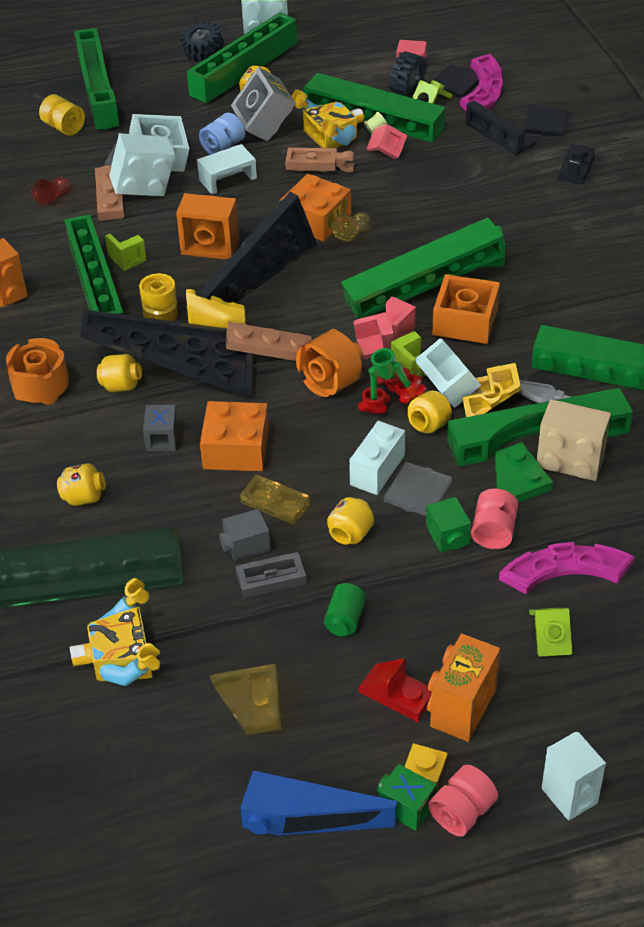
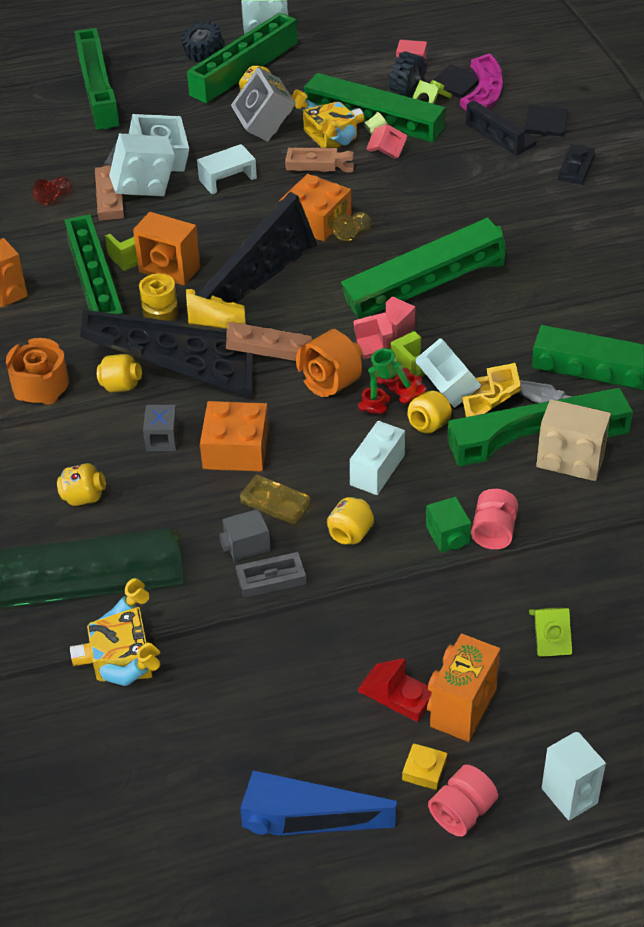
(62, 114): yellow wheel -> none
(167, 247): none -> orange brick
(208, 226): orange brick -> none
(222, 133): light blue wheel -> none
(251, 697): clear yellow wing -> none
(345, 609): green brick -> none
(411, 794): green brick -> none
(417, 488): clear piece -> none
(465, 309): orange brick -> none
(520, 473): green wing -> none
(565, 559): dark pink tile -> none

